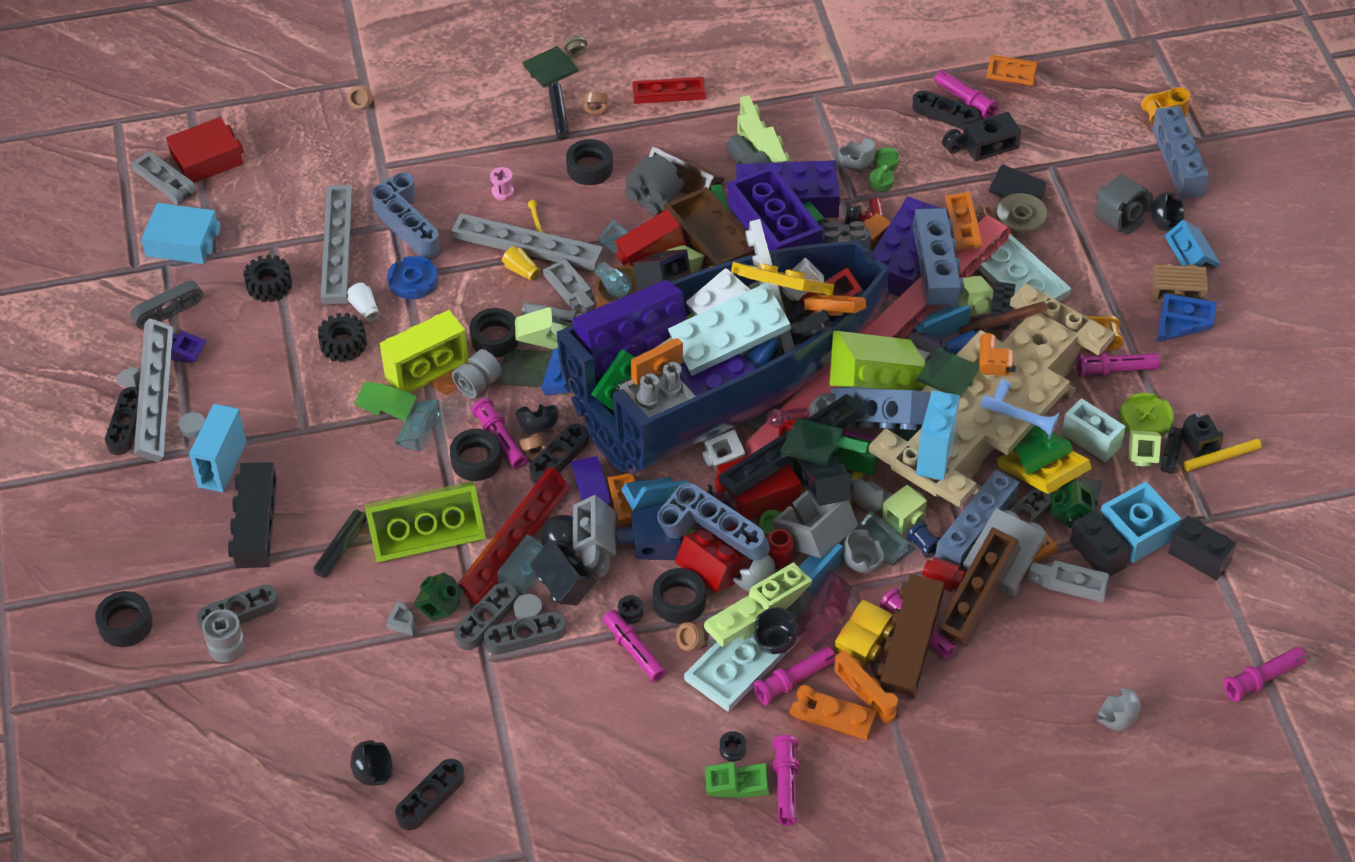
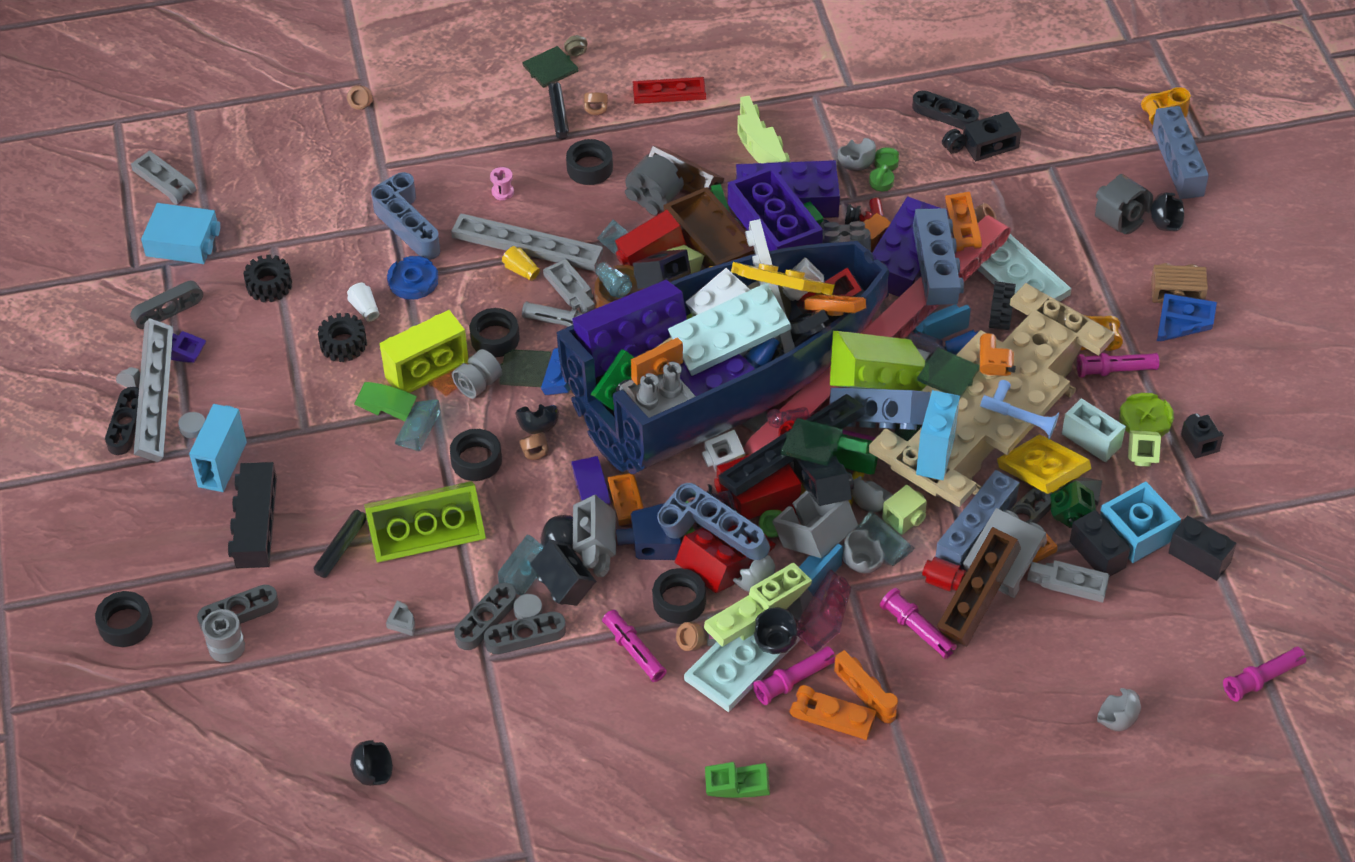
(205, 150): red brick -> none
(336, 245): light grey plate -> none
(428, 807): black beam -> none
(438, 596): dark green brick -> none
(490, 416): dark pink pin -> none
(523, 521): red plate -> none
(532, 204): yellow hinge -> none
(538, 328): yellowish green slope -> none
(561, 442): black beam -> none
(625, 604): black bush -> none
(649, 492): dark azure panel -> none
(740, 743): black bush -> none
(743, 151): dark grey piece -> none
(781, 547): red brick -> none
(786, 768): dark pink pin -> none
(820, 402): light grey tile -> none
(865, 632): yellow brick -> none
(912, 635): reddish brown brick -> none
(923, 539): dark blue bush -> none
(972, 97): dark pink pin -> none
(976, 295): yellowish green brick -> none
(1005, 317): copper bar -> none
(1012, 70): orange plate -> none
(1012, 181): black slope -> none
(1022, 212): dark tan dish -> none
(1038, 451): green wing -> none
(1172, 450): black axle -> none
(1190, 245): dark azure panel -> none
(1223, 454): yellow bar -> none

